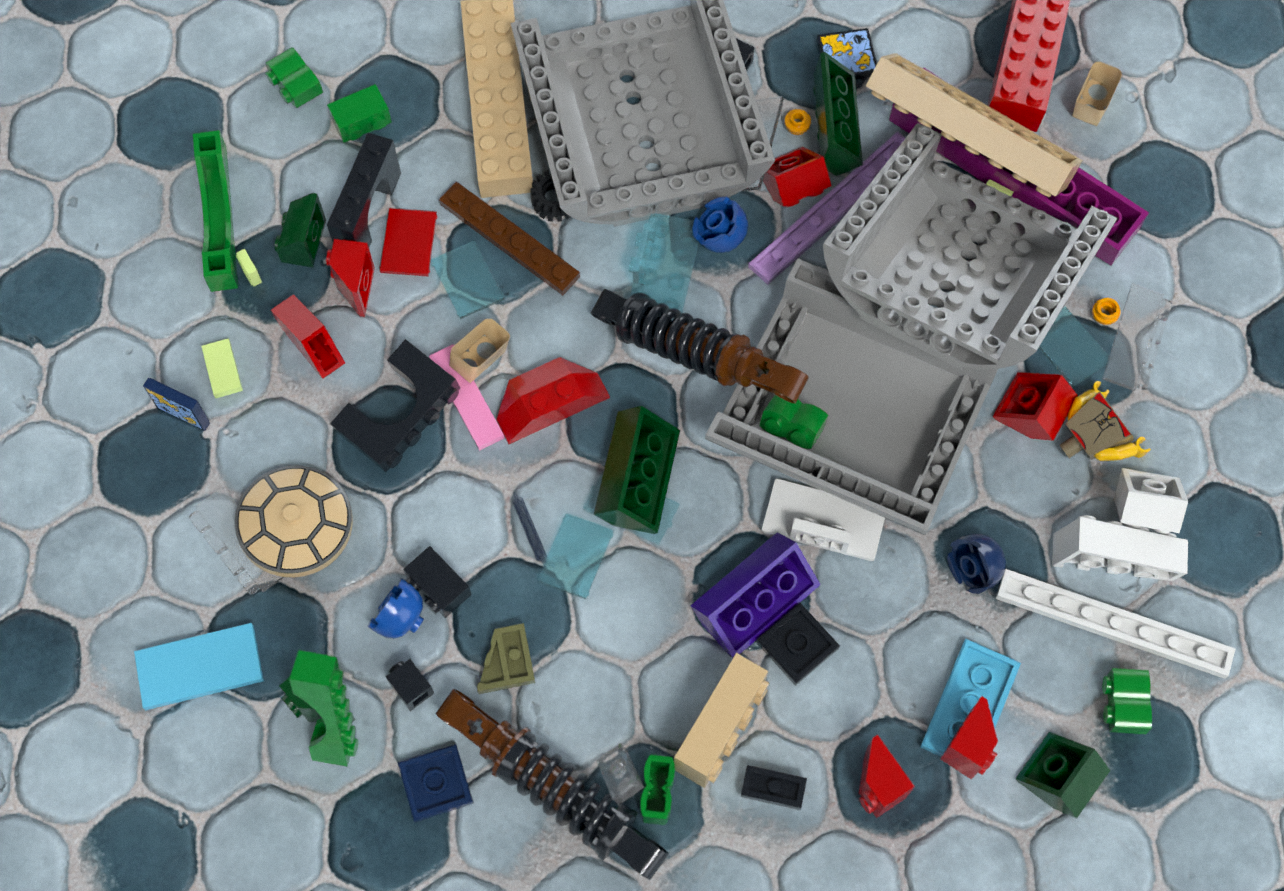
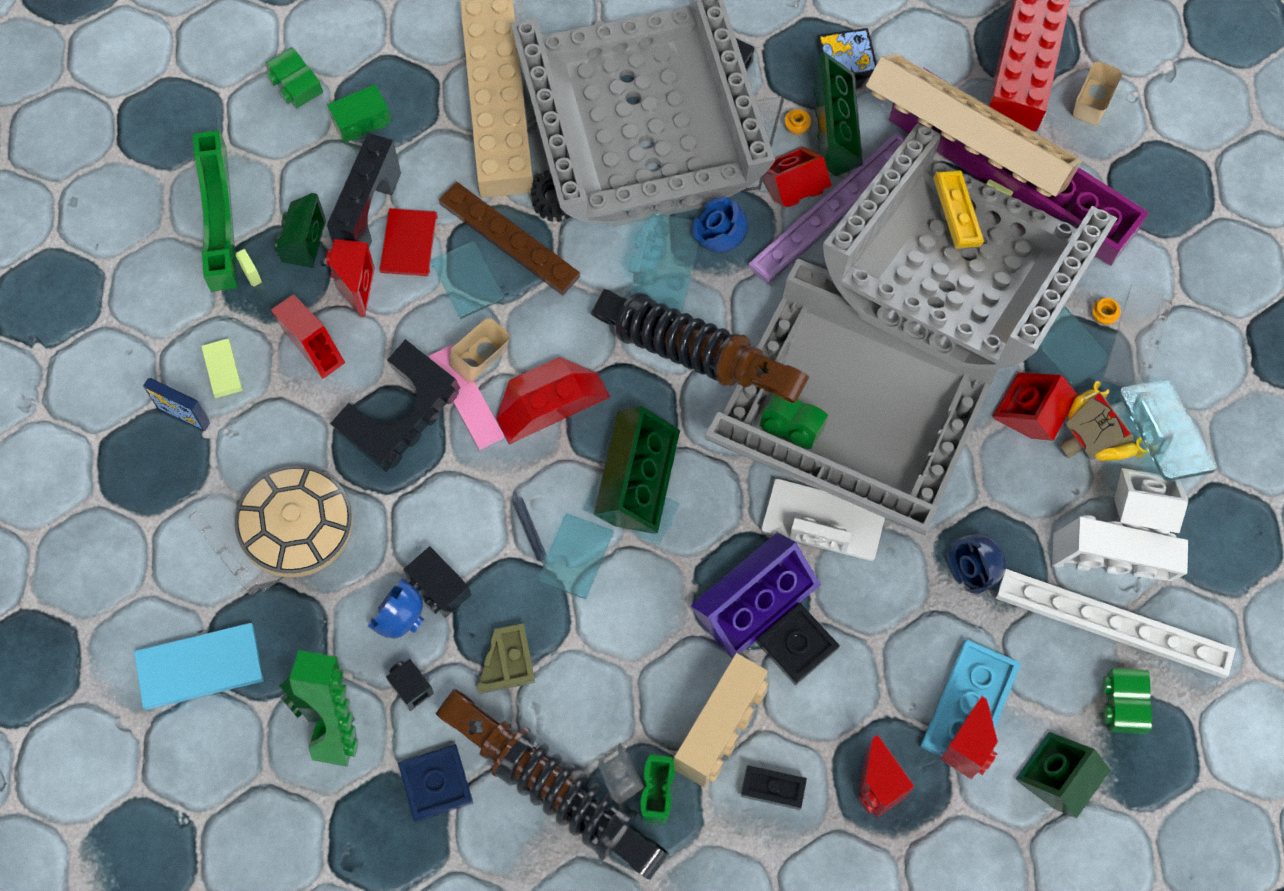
(958, 209): none -> yellow tile
(1167, 430): none -> clear light blue bracket

